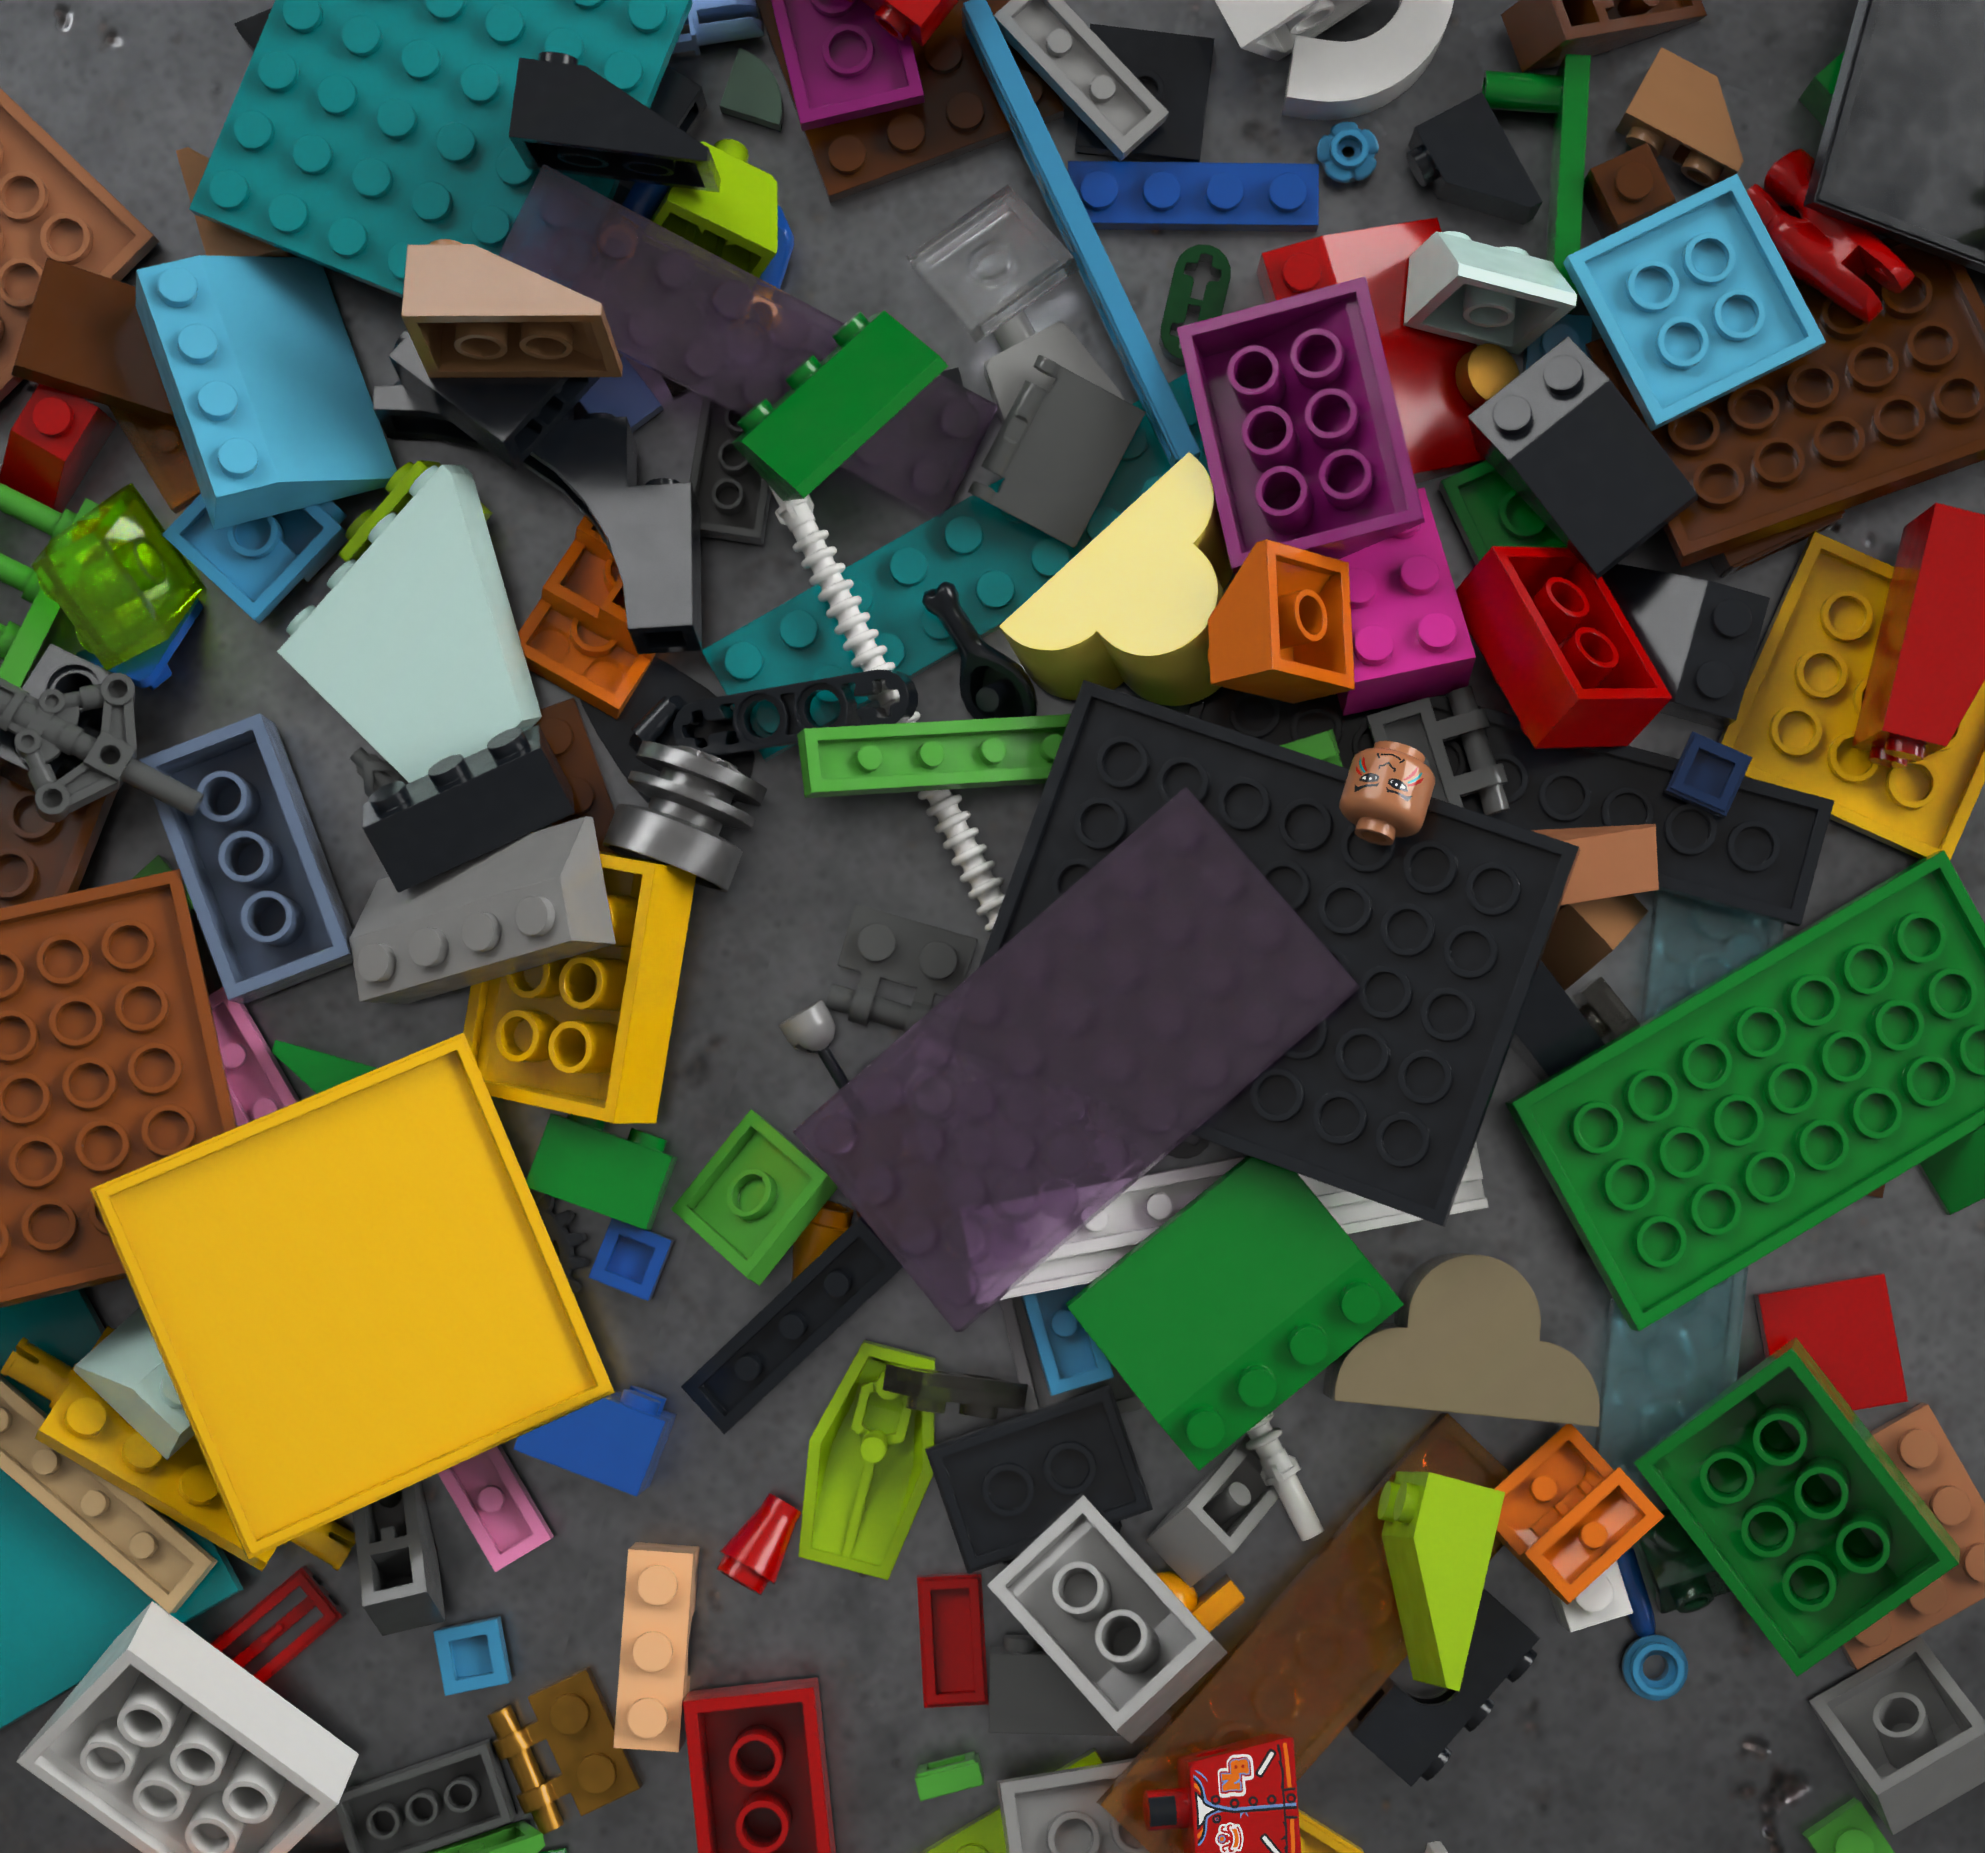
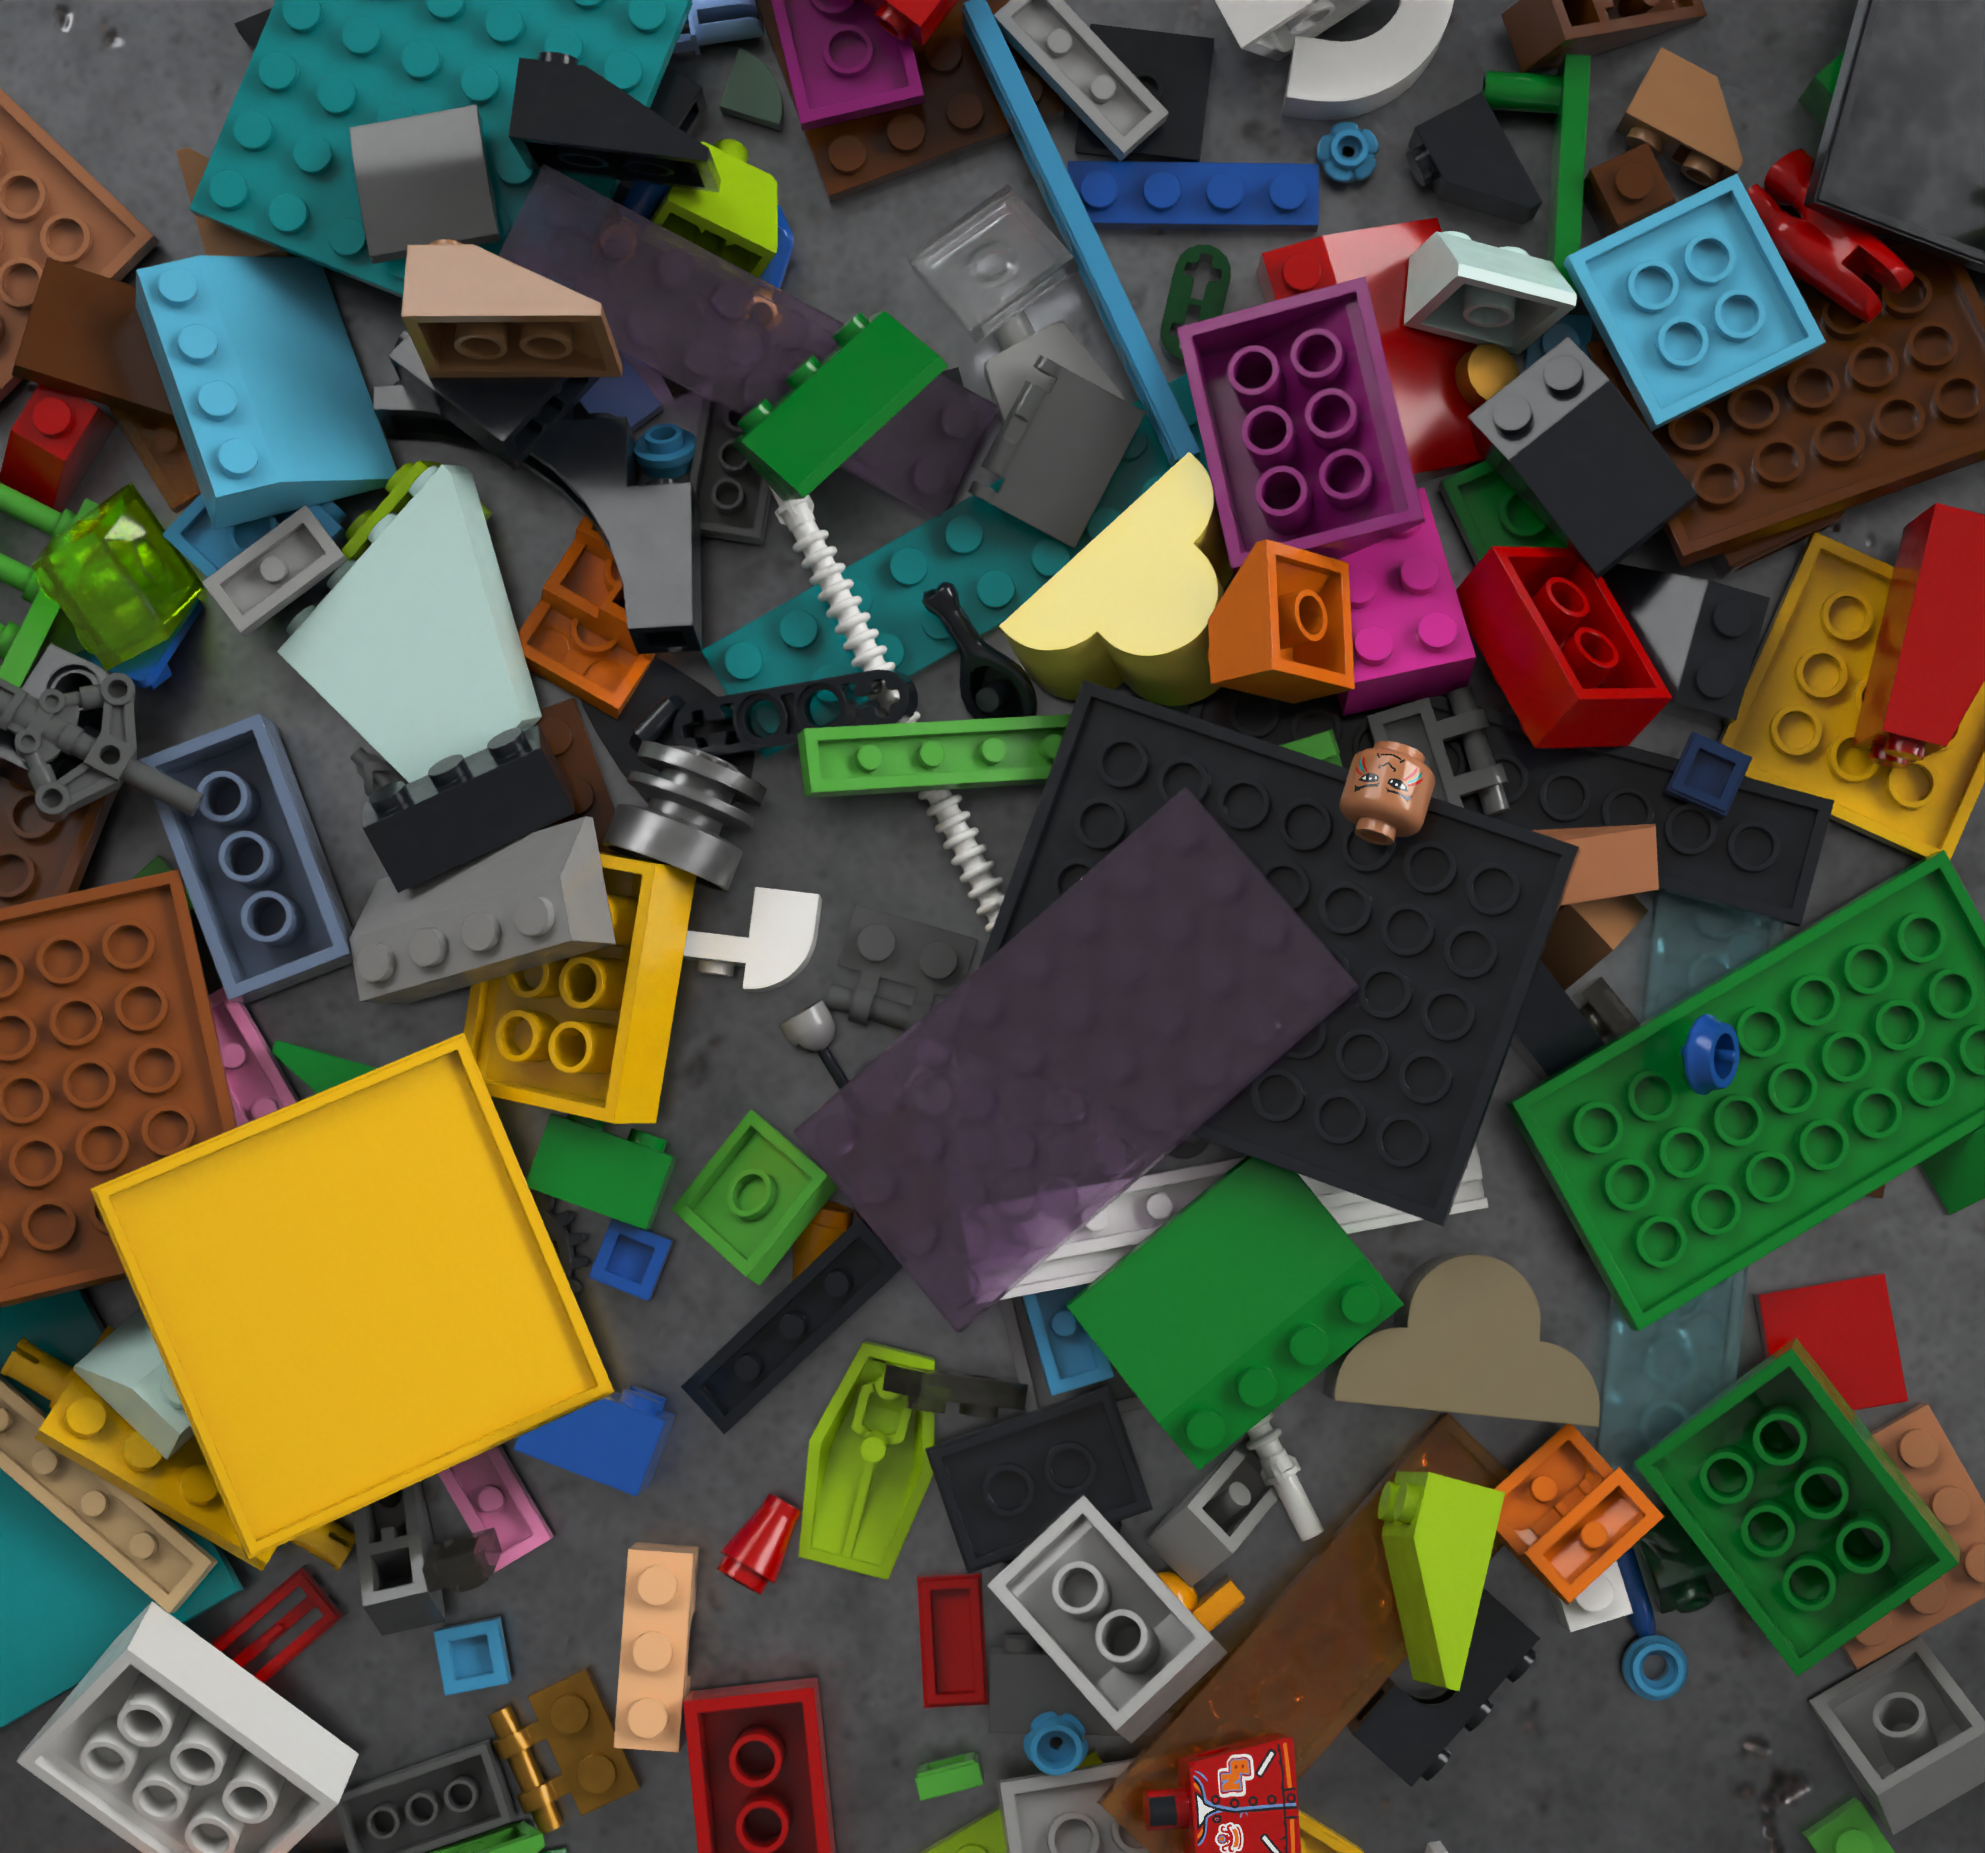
(274, 571): none -> light grey plate
(424, 182): none -> dark grey slope
(462, 1561): none -> clear smoke plate
(665, 451): none -> dark azure plate
(778, 943): none -> white brick
(1056, 1759): none -> dark azure plate
(1710, 1055): none -> blue hat

